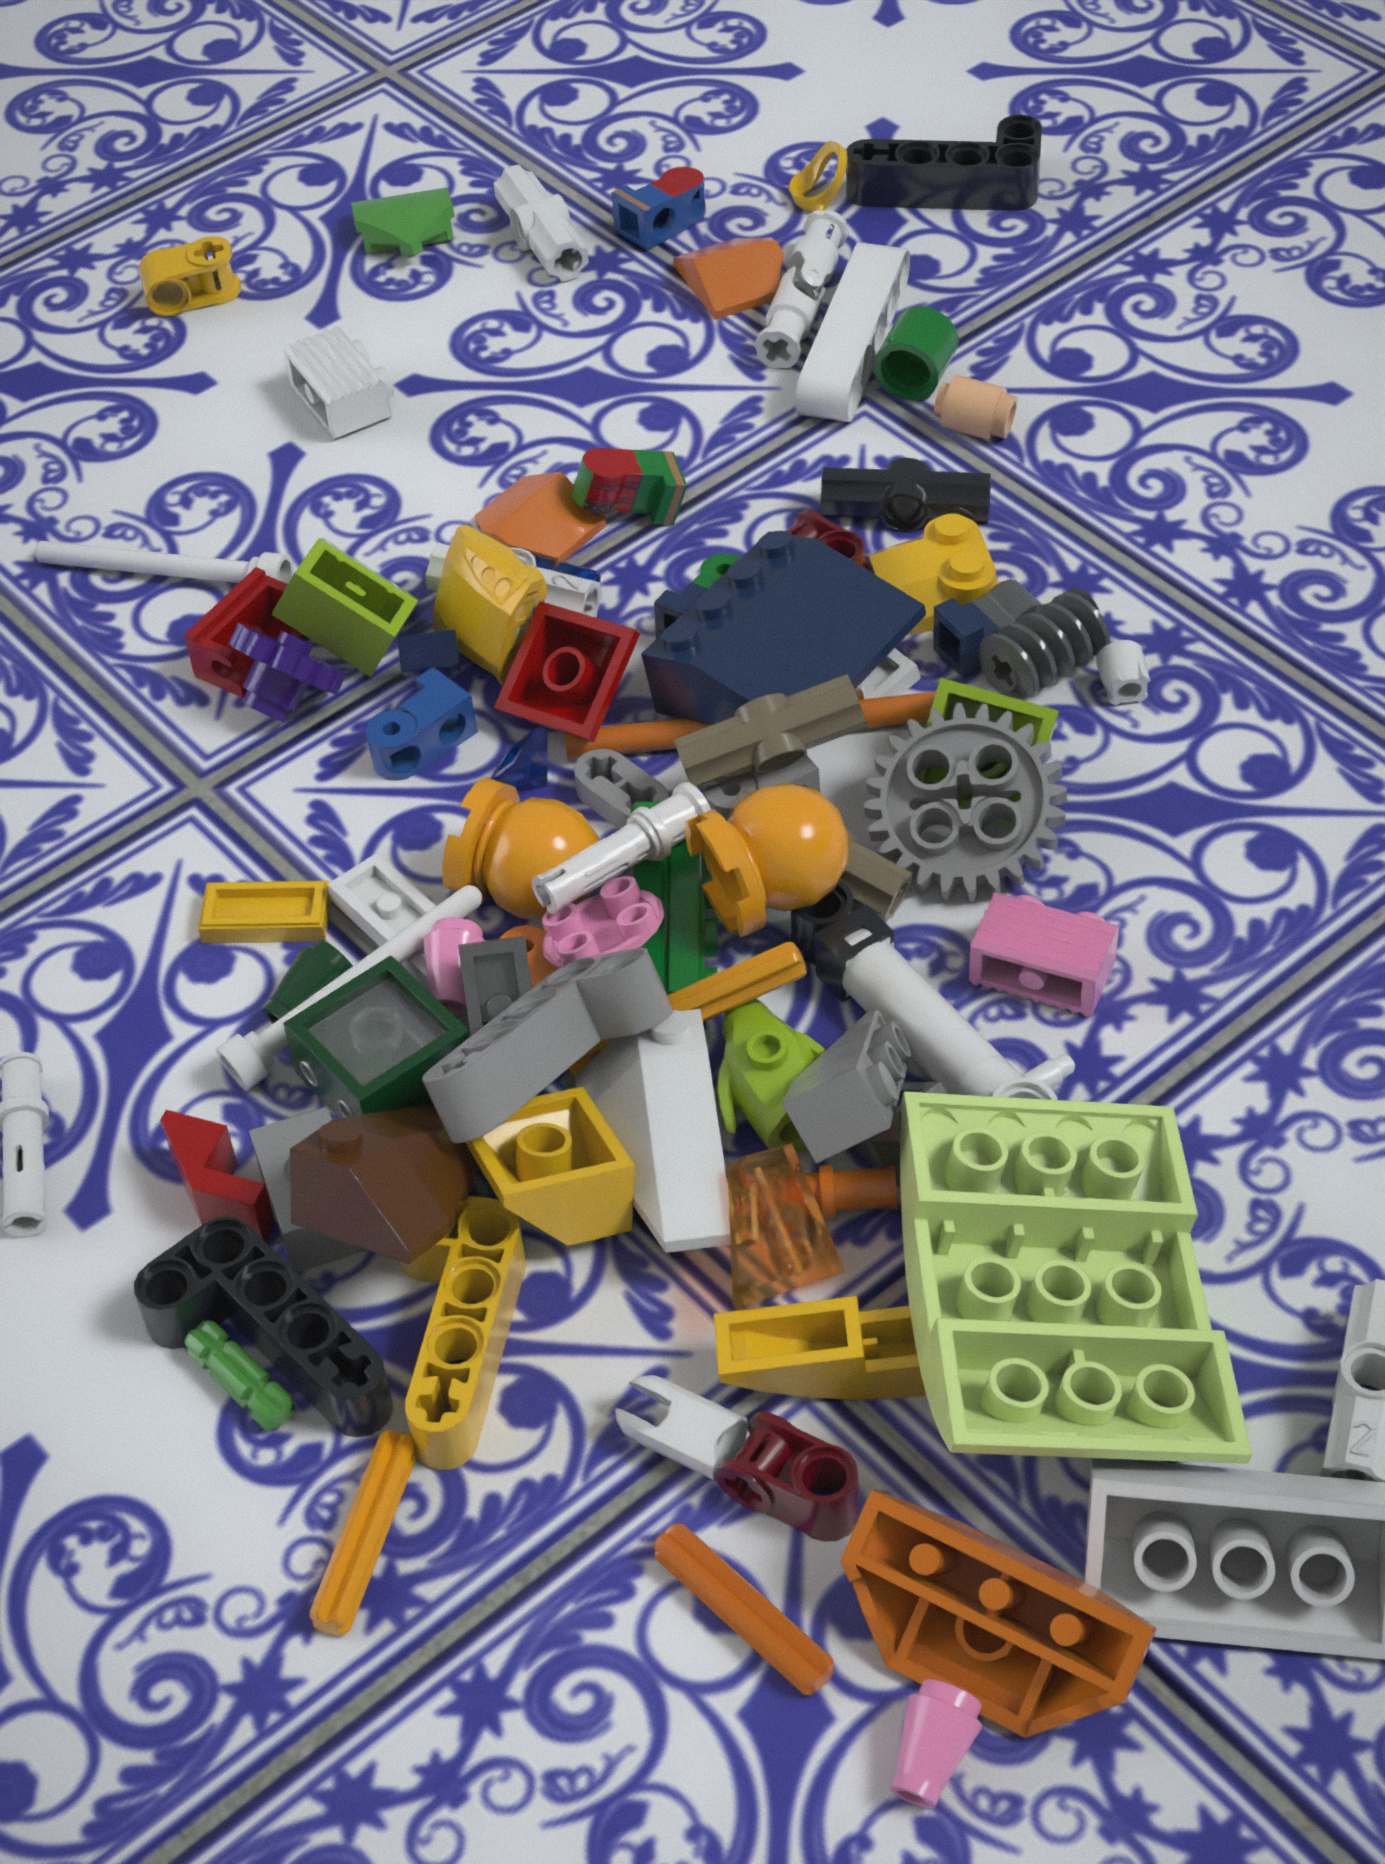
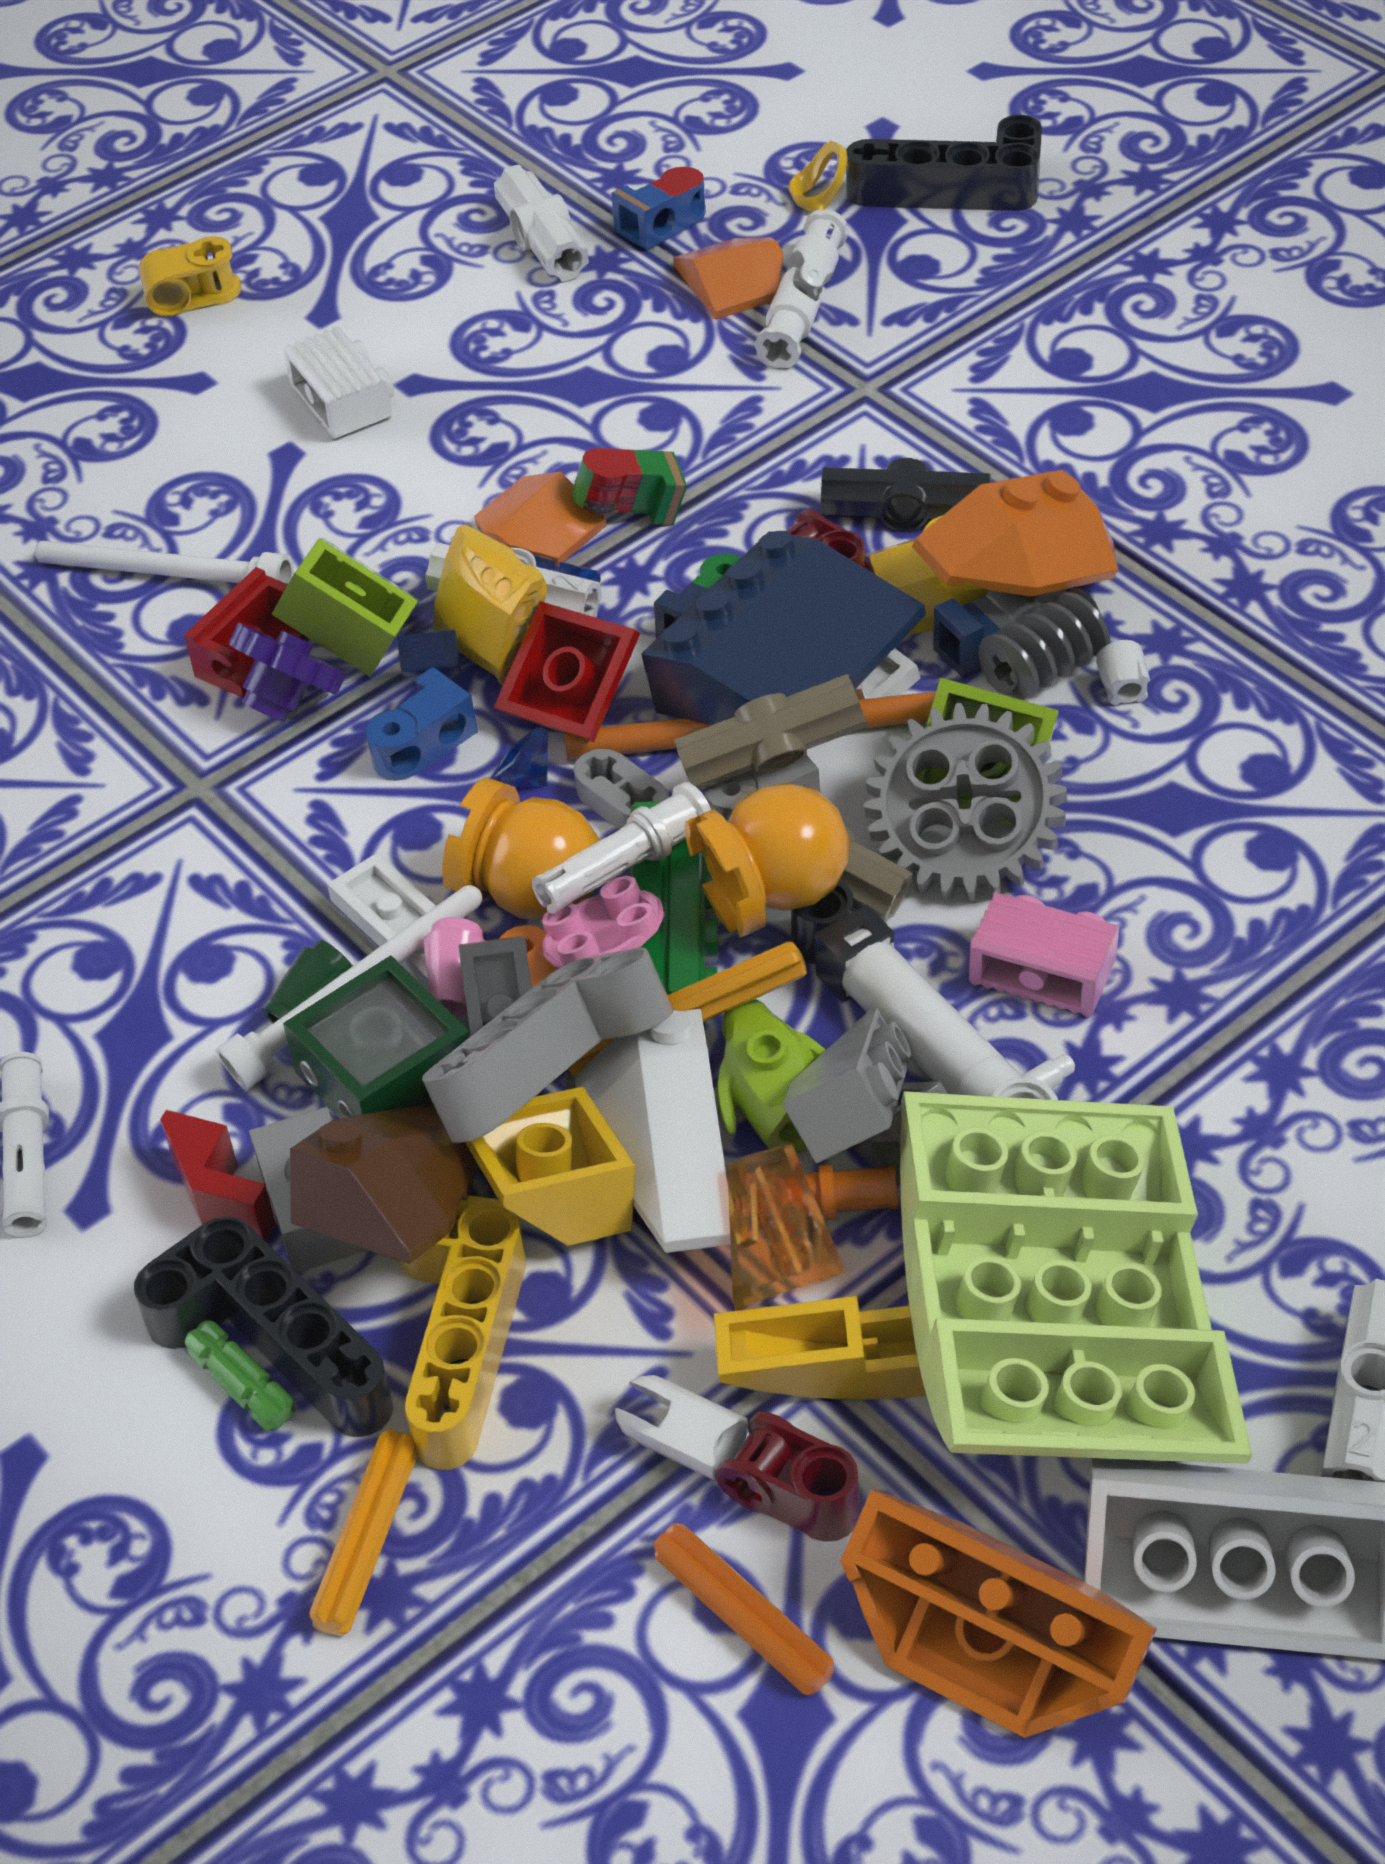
(264, 912): yellow tile -> none
(404, 221): bright green slope -> none
(852, 332): white beam -> none
(916, 353): green piece -> none
(934, 1740): bright pink cone -> none
(975, 408): light nougat brick -> none
(1021, 537): none -> orange wedge

